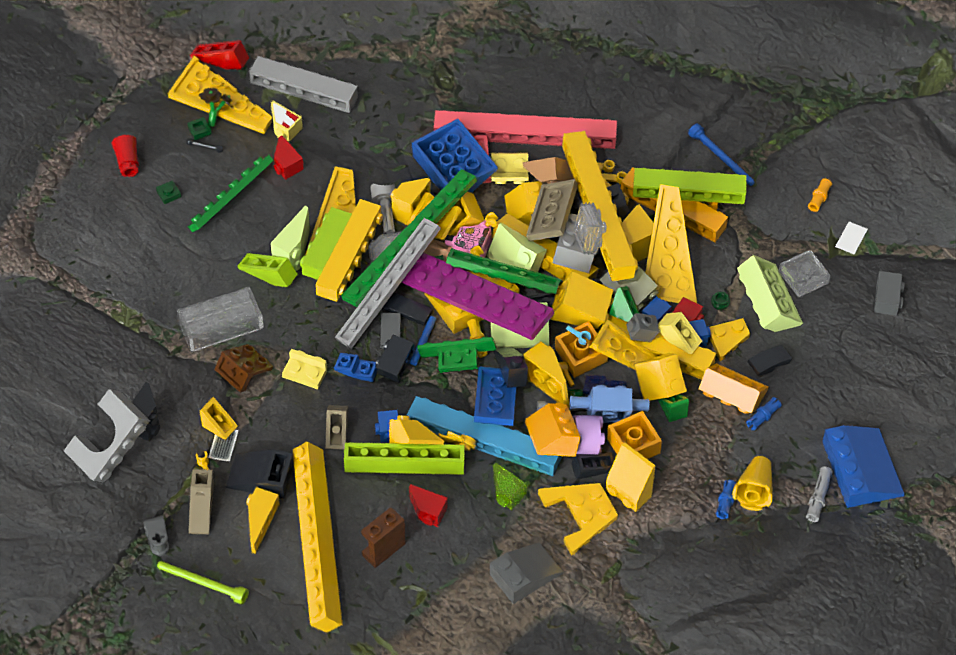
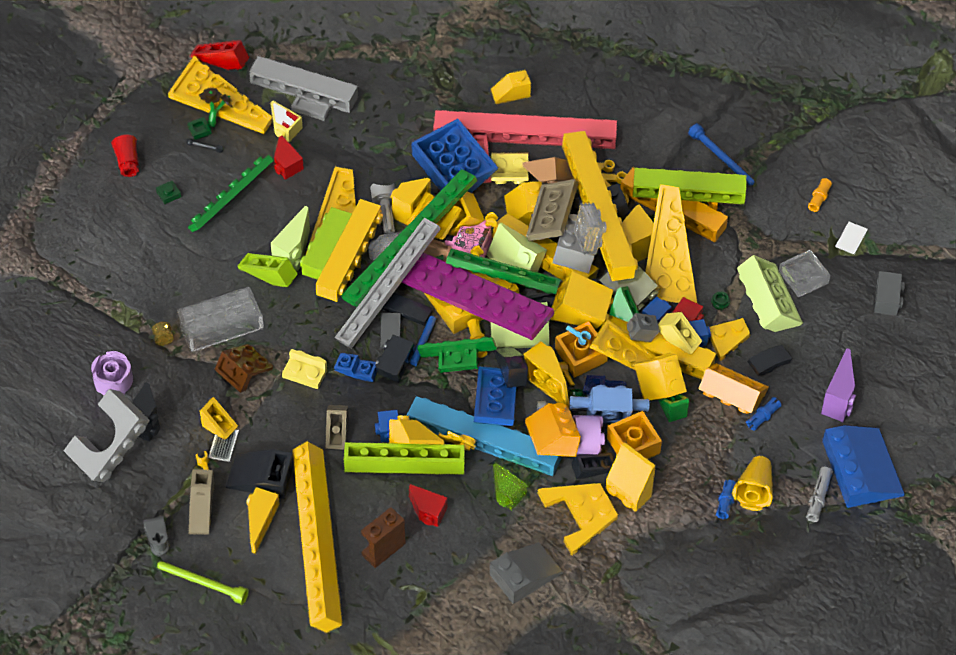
(112, 372): none -> lavender brick
(162, 333): none -> clear yellow wheel
(311, 107): none -> light grey tile
(512, 87): none -> yellow slope
(839, 395): none -> medium lavender slope

